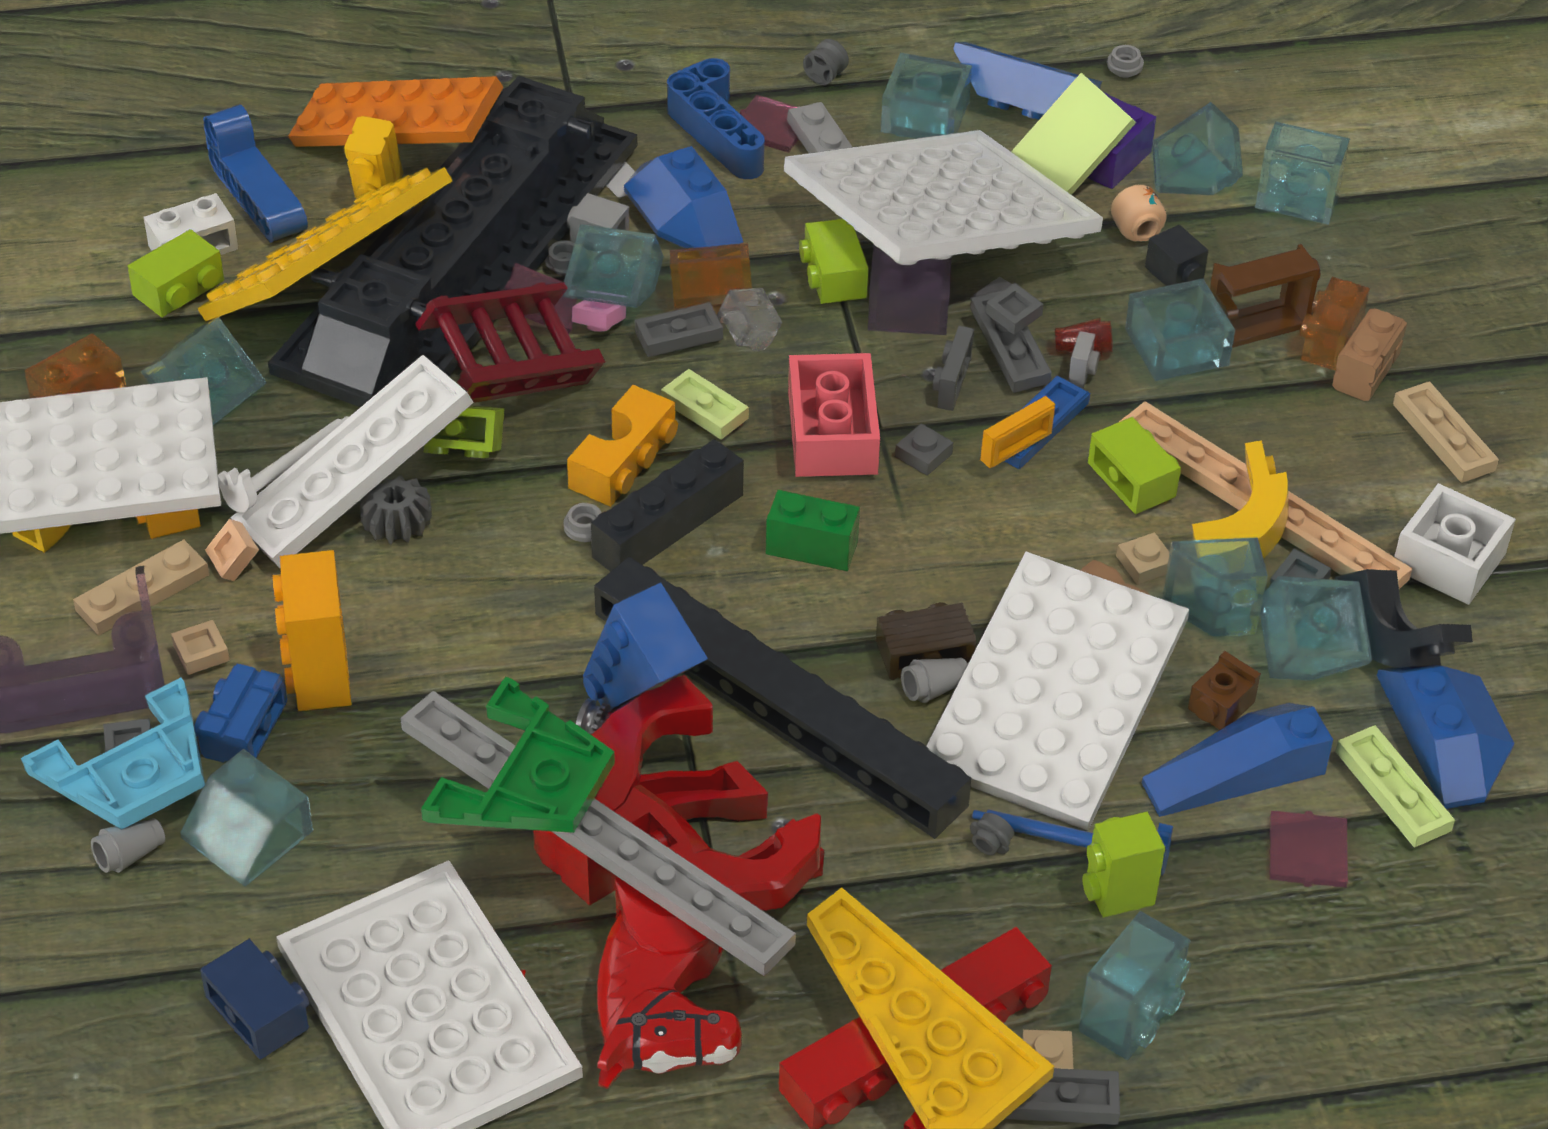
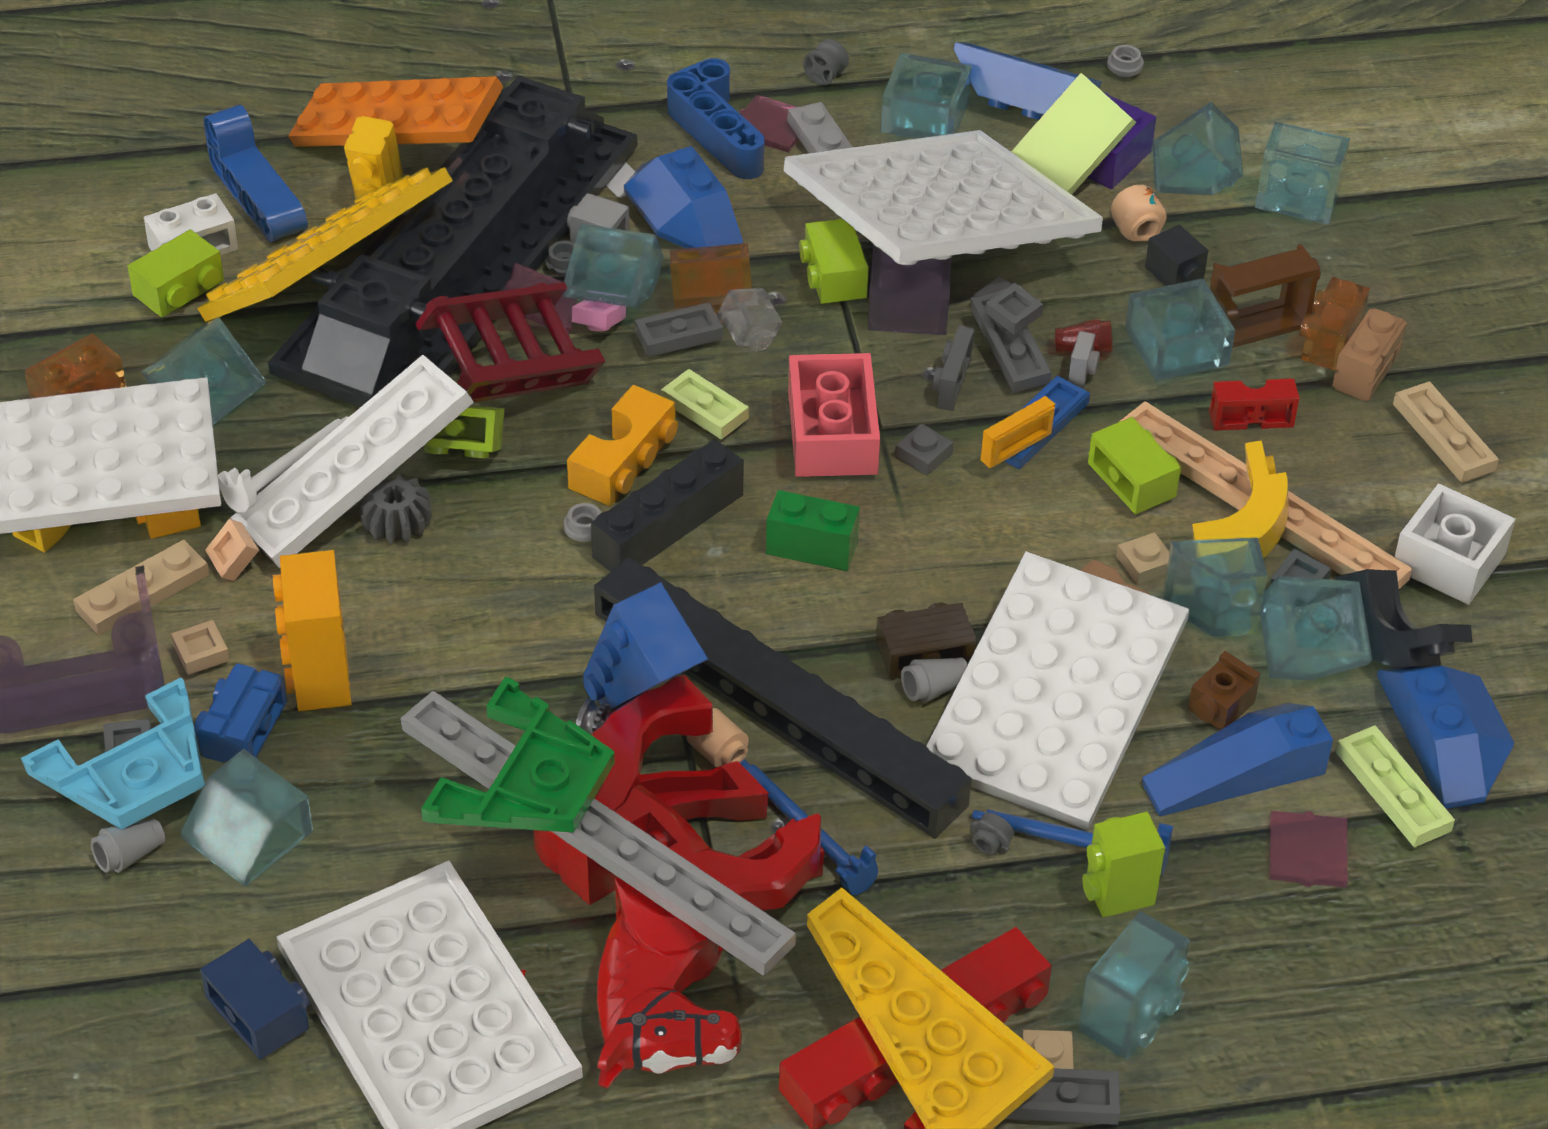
(724, 744): none -> light nougat brick
(853, 873): none -> blue piece
(1251, 405): none -> red piece

